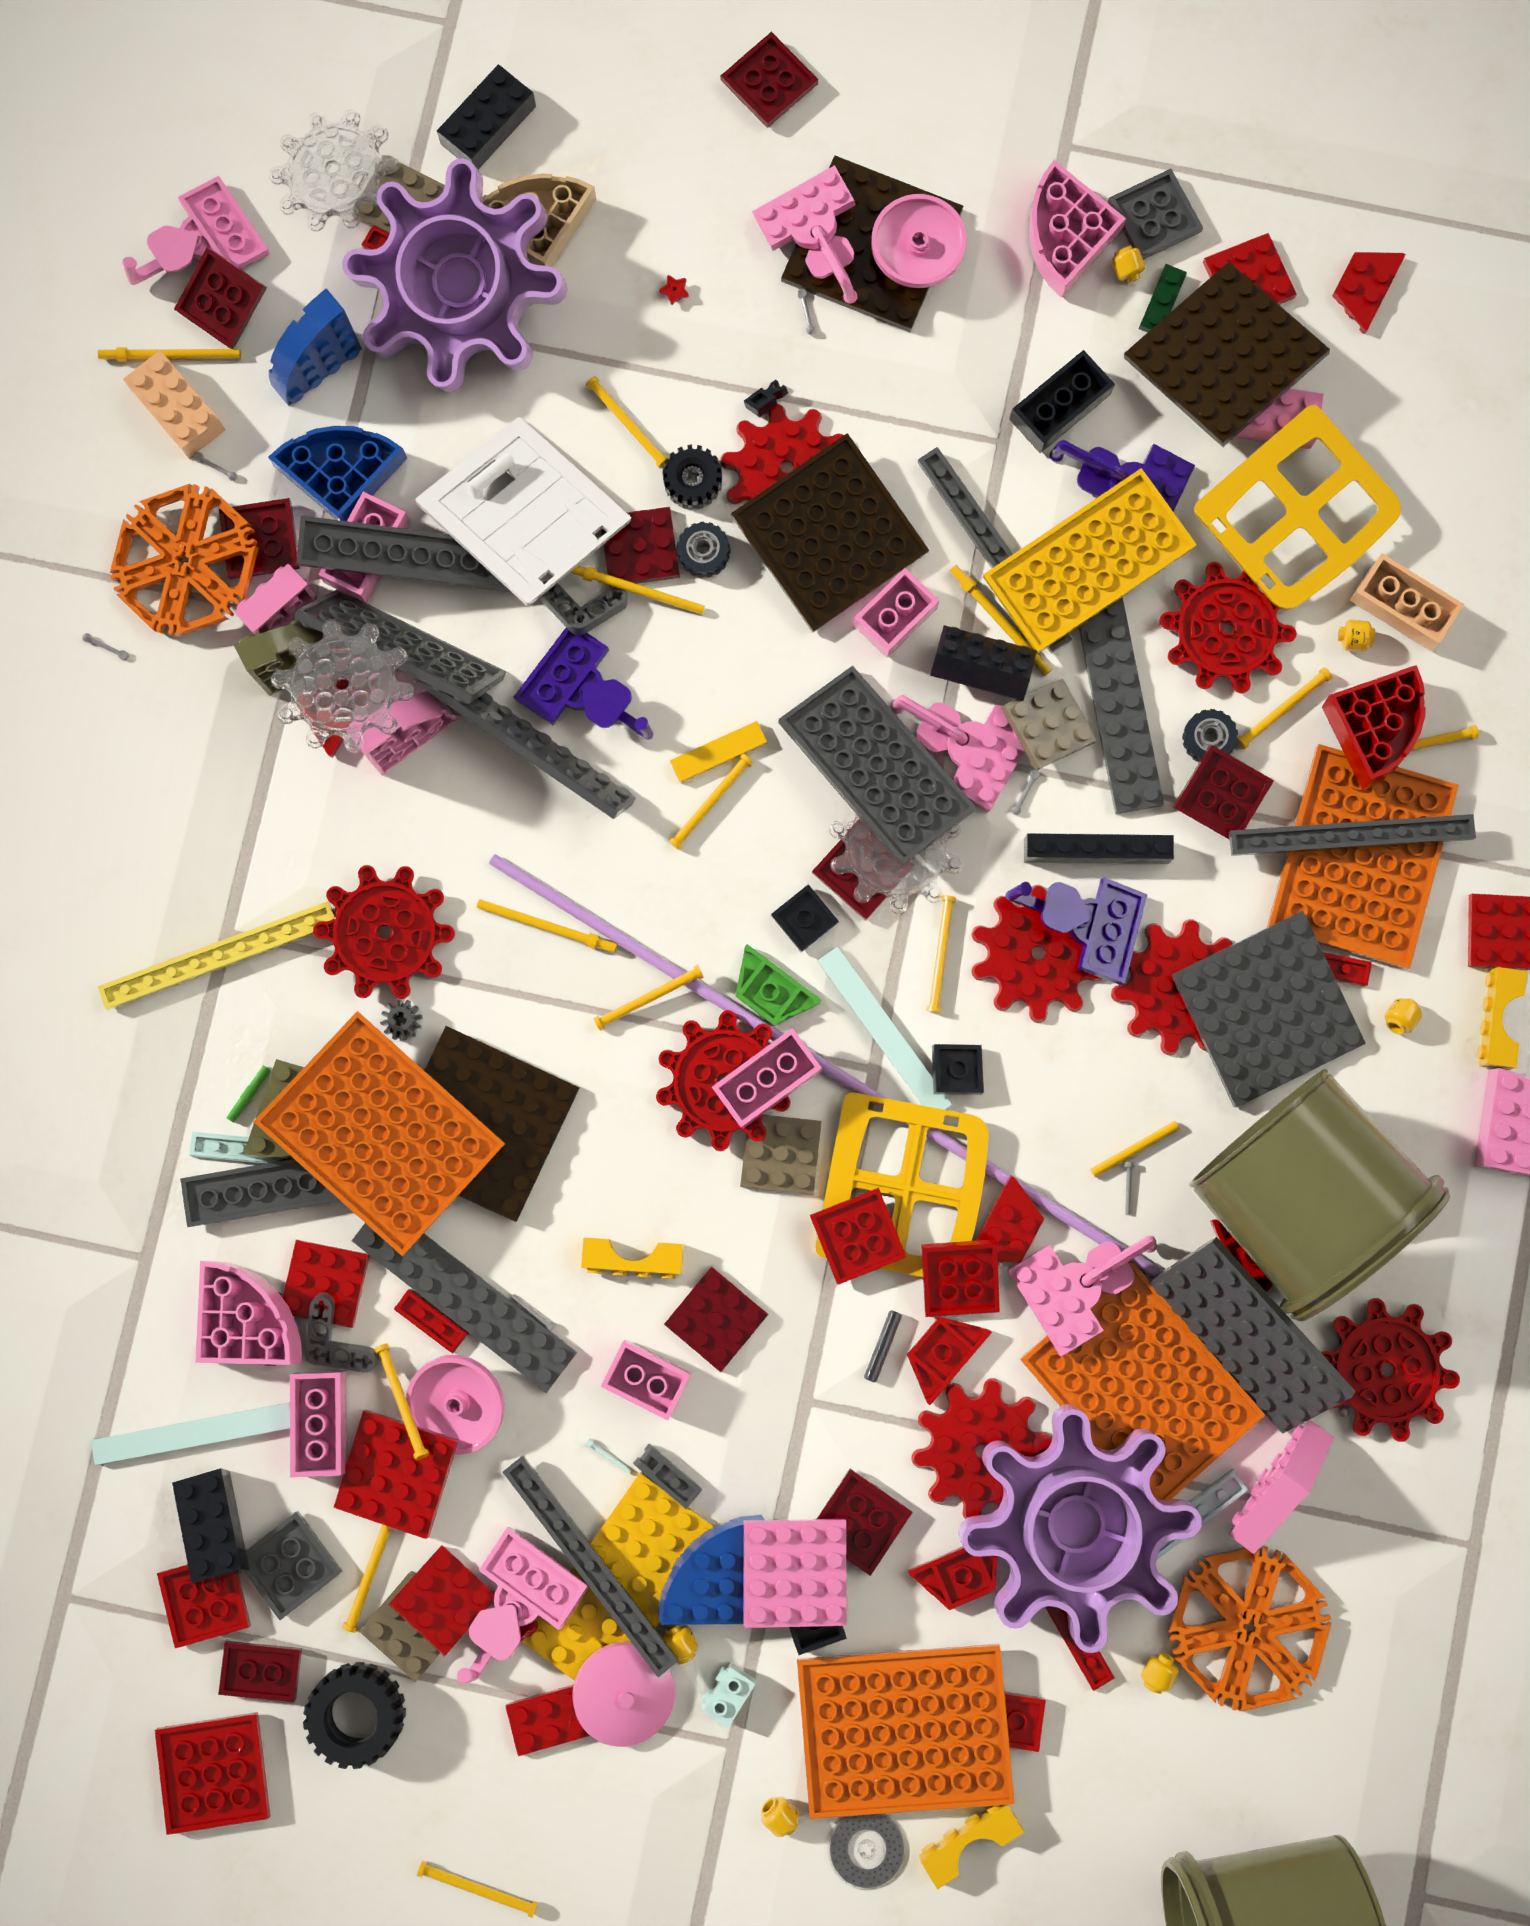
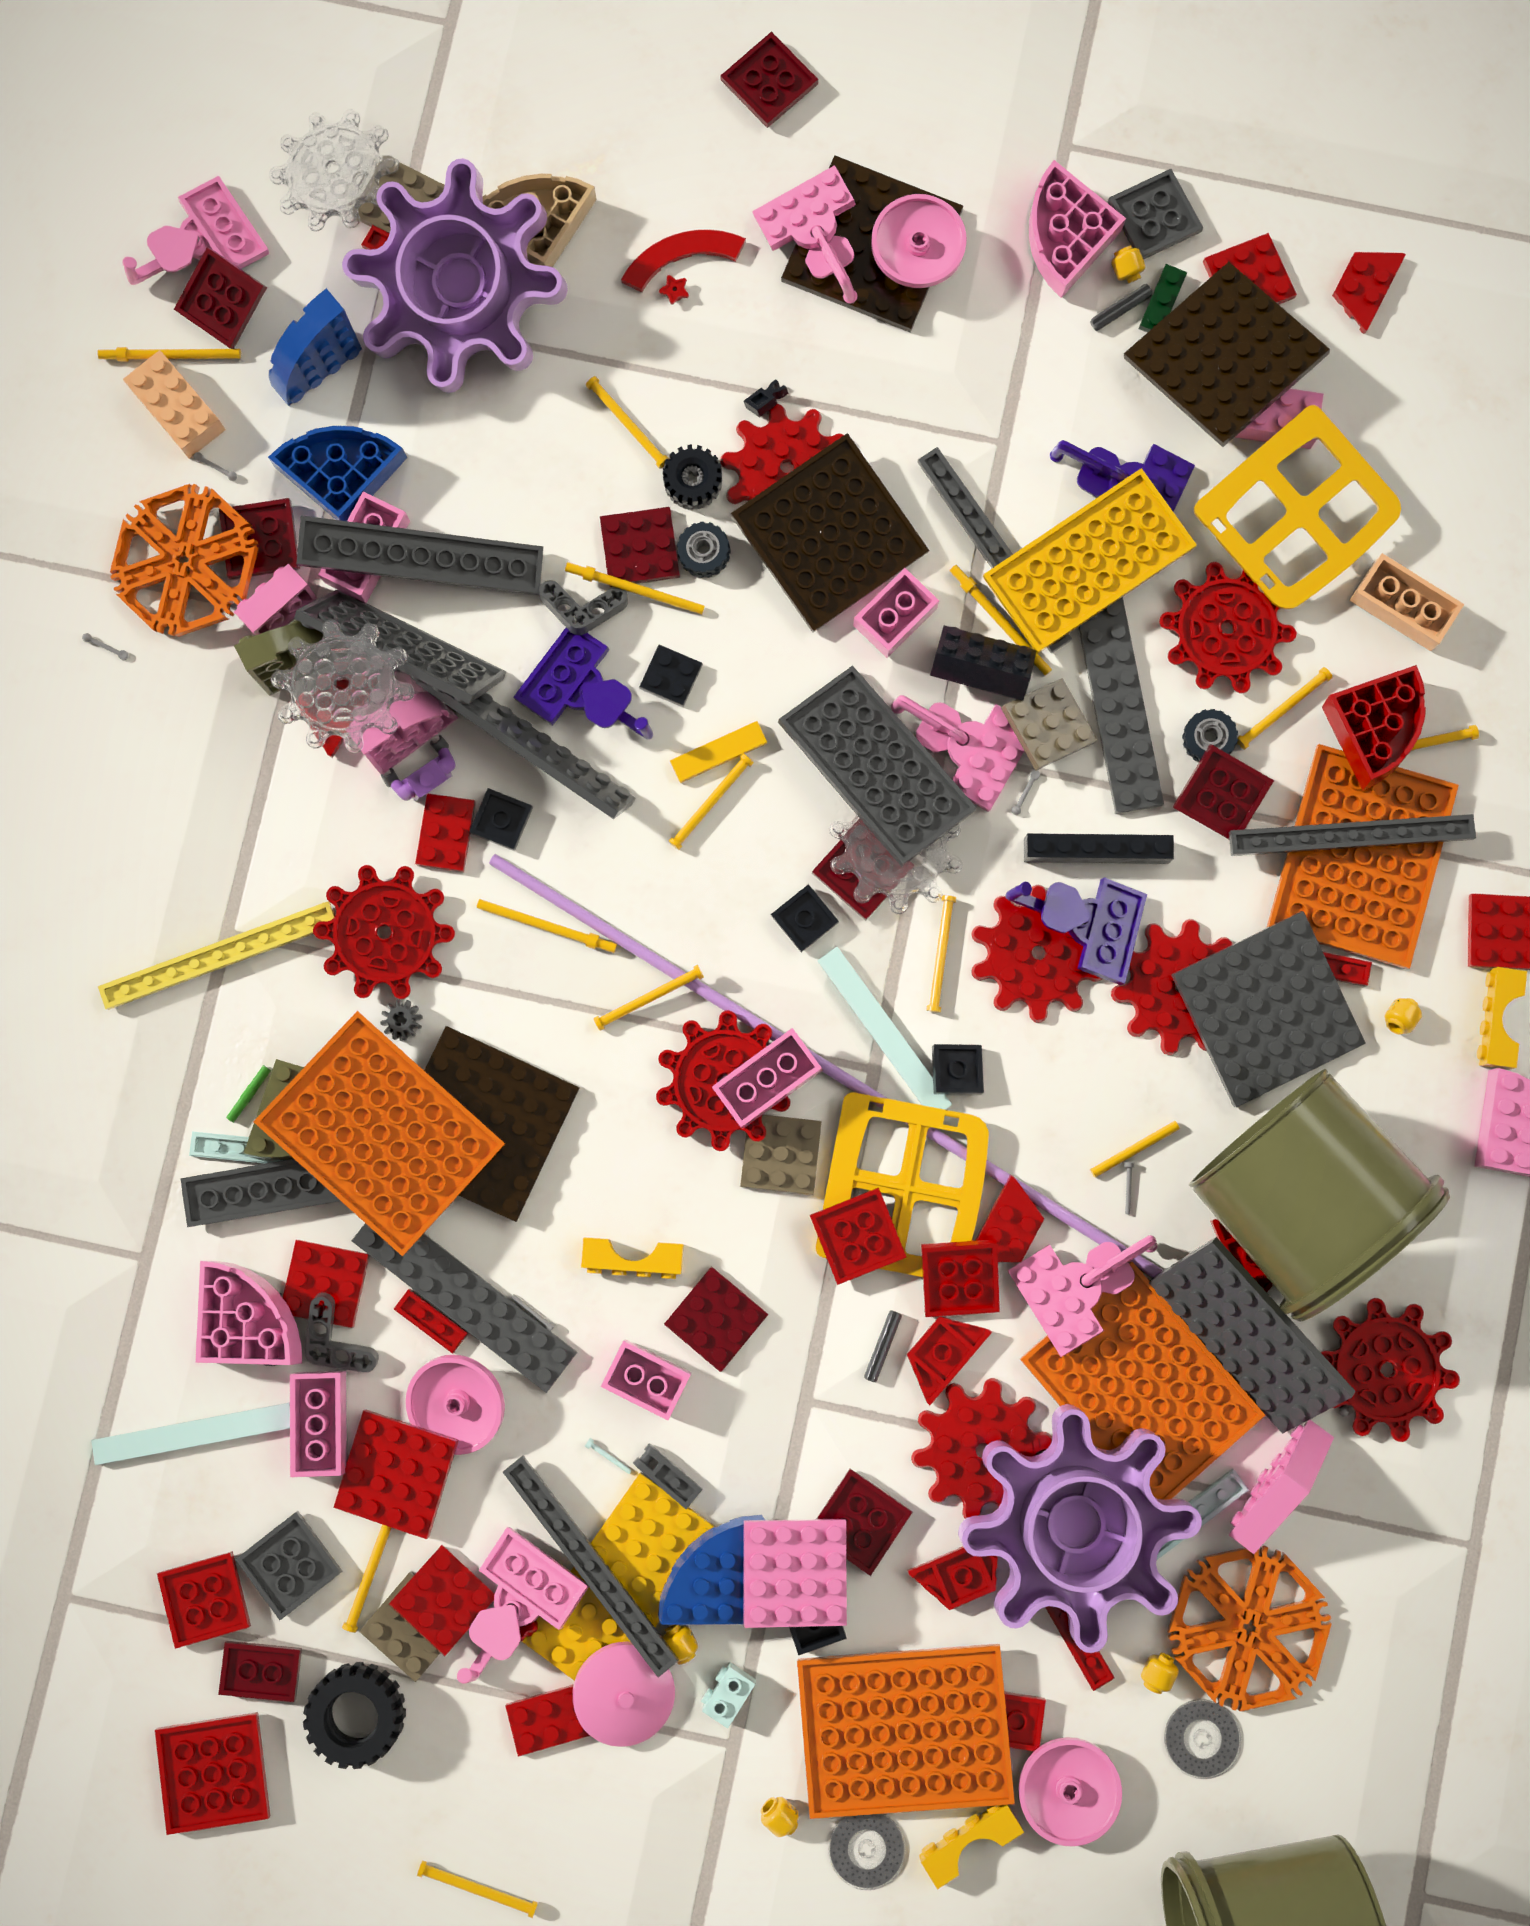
(210, 1526): black brick -> none
(383, 1352): yellow bar -> none
(426, 777): none -> medium lavender torso
(445, 832): none -> red plate
(487, 117): black brick -> none
(501, 819): none -> black plate
(532, 525): white door -> none
(671, 675): none -> black plate
(680, 247): none -> red tile
(771, 990): bright green wing -> none
(802, 294): light grey hinge -> none
(1061, 401): black brick -> none
(1070, 1791): none -> bright pink dish
(1121, 307): none -> dark grey axle
(1183, 1747): none -> clear piece
(1356, 635): yellow head -> none

